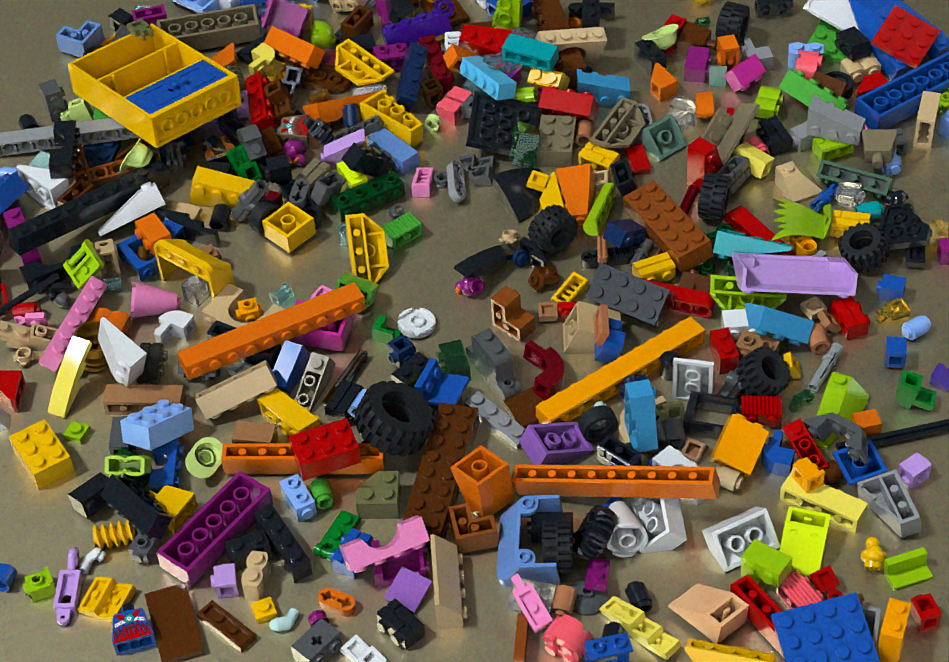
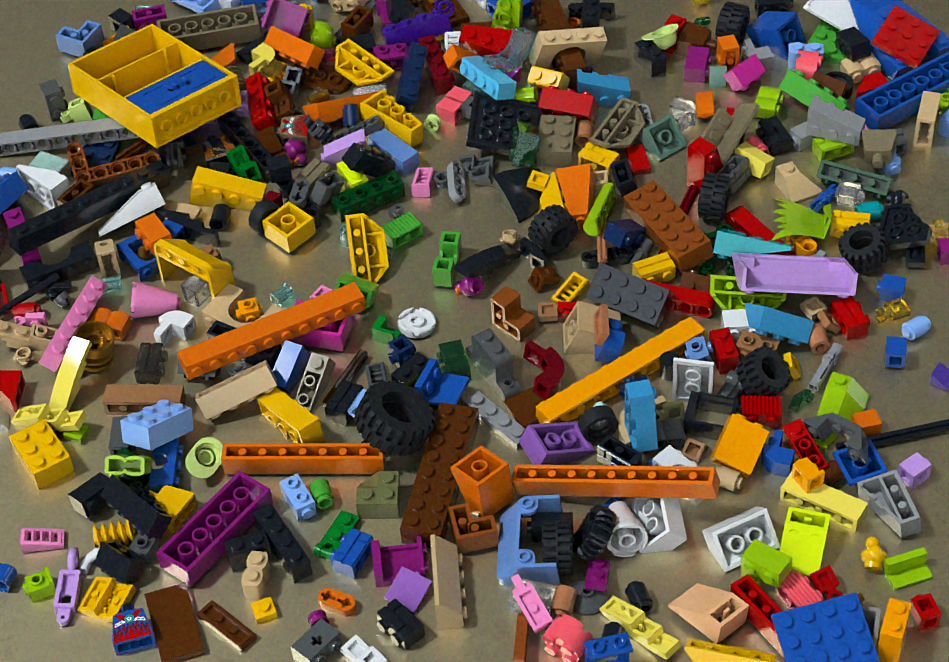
(42, 545): none -> bright pink slope
(58, 418): none -> light yellow slope
(64, 161): black arch -> none
(88, 266): lime plate -> none
(119, 561): none -> black brick
(121, 353): white slope -> none
(137, 157): yellowish green piece -> none
(140, 28): olive plate -> none
(225, 581): lavender brick -> none
(249, 199): dark grey piece -> none
(251, 140): dark grey brick -> none
(254, 432): medium nougat brick -> none
(284, 623): light aqua arm -> none
(325, 449): red brick -> none
(377, 376): none -> dark grey slope
(409, 534): bright pink arch -> none
(432, 91): dark brown brick -> none
(449, 253): none -> bright green arch
(520, 257): dark blue plate -> none
(530, 52): teal brick -> none
(663, 83): orange slope -> none
(699, 349): none -> medium blue brick
(776, 31): none -> blue slope
(911, 393): green brick -> none

